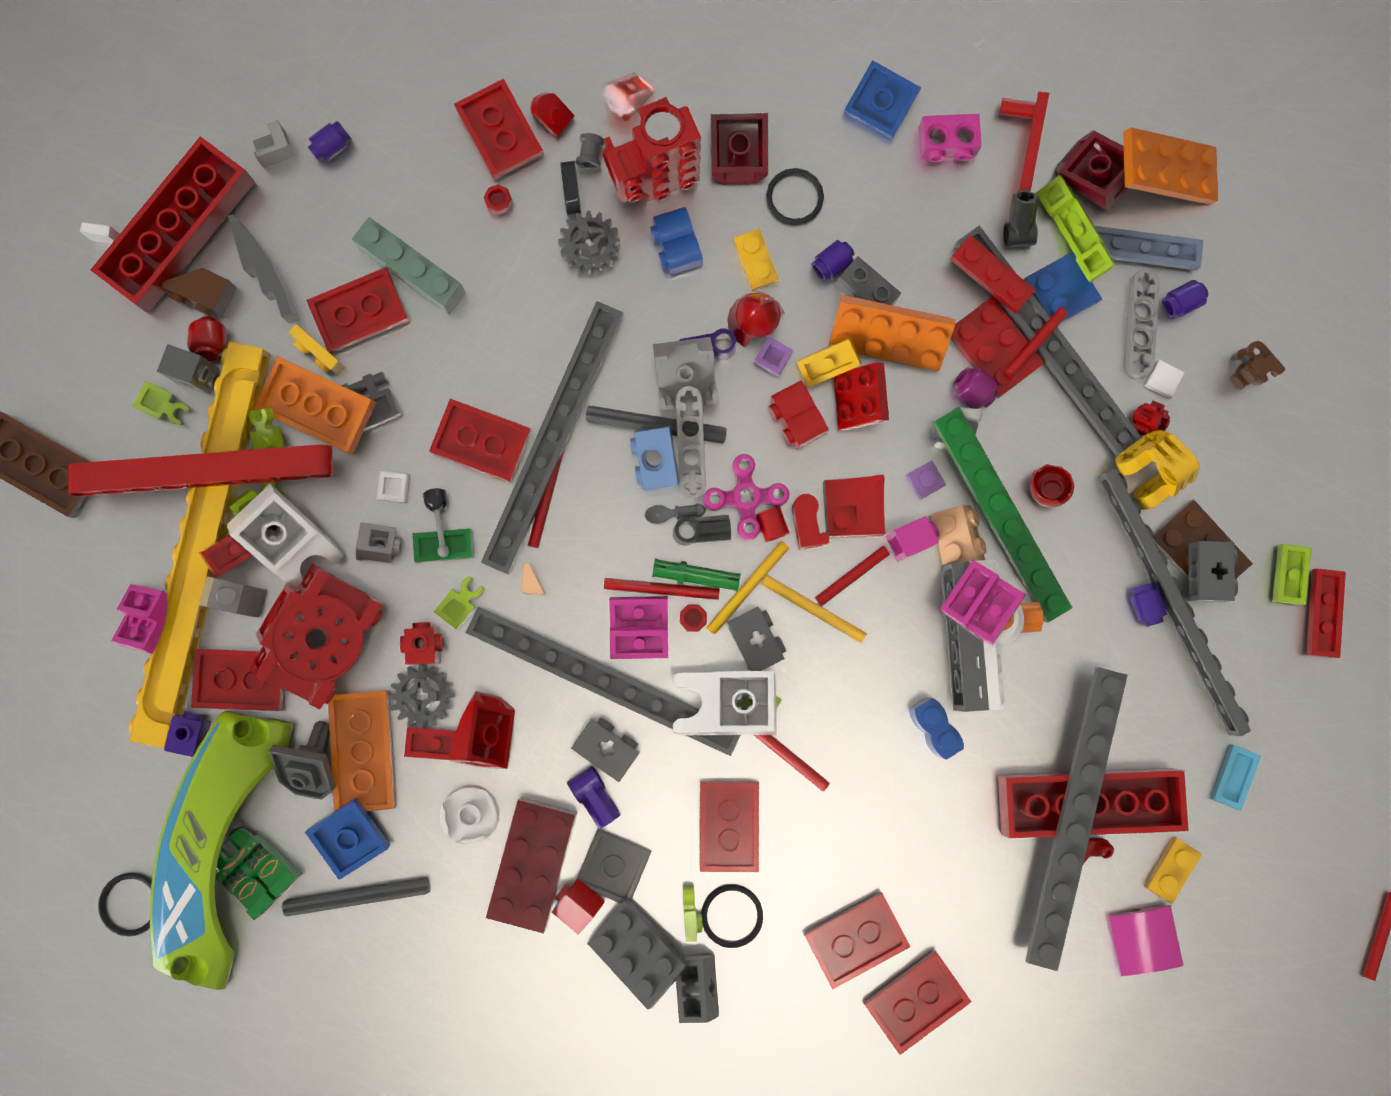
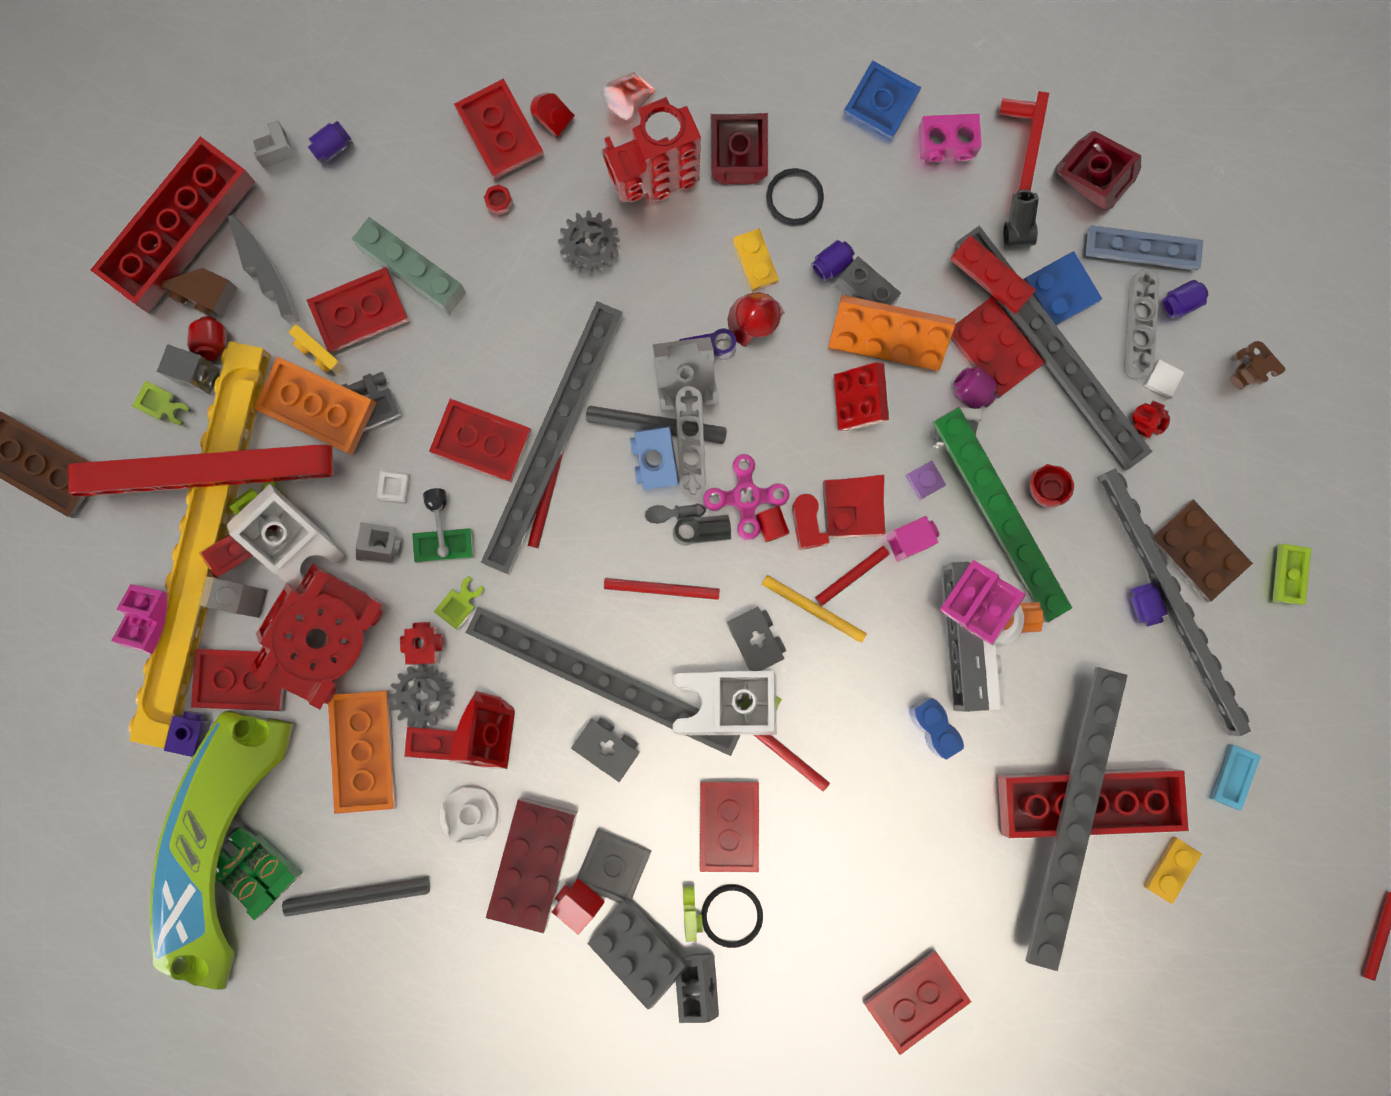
(99, 232): white tile -> none
(101, 904): black tyre -> none
(265, 434): lime plate -> none
(305, 769): dark grey piece -> none
(347, 838): blue plate -> none
(530, 581): light nougat slope -> none
(570, 187): black beam -> none
(590, 151): dark grey bush -> none
(591, 792): dark purple piece -> none
(638, 627): dark pink slope -> none
(677, 241): blue brick -> none
(693, 618): red tile -> none
(695, 574): green pin -> none
(746, 589): yellow bar -> none
(773, 356): medium lavender plate -> none
(798, 415): red brick -> none
(829, 362): yellow plate -> none
(857, 940): plate -> none
(959, 535): light nougat bracket -> none
(1034, 344): red bar -> none
(1077, 228): lime slope -> none
(1098, 848): red arm -> none
(1146, 940): dark pink slope -> none
(1170, 166): orange plate -> none
(1174, 462): yellow piece -> none
(1208, 586): dark grey brick -> none
(1326, 613): red plate -> none

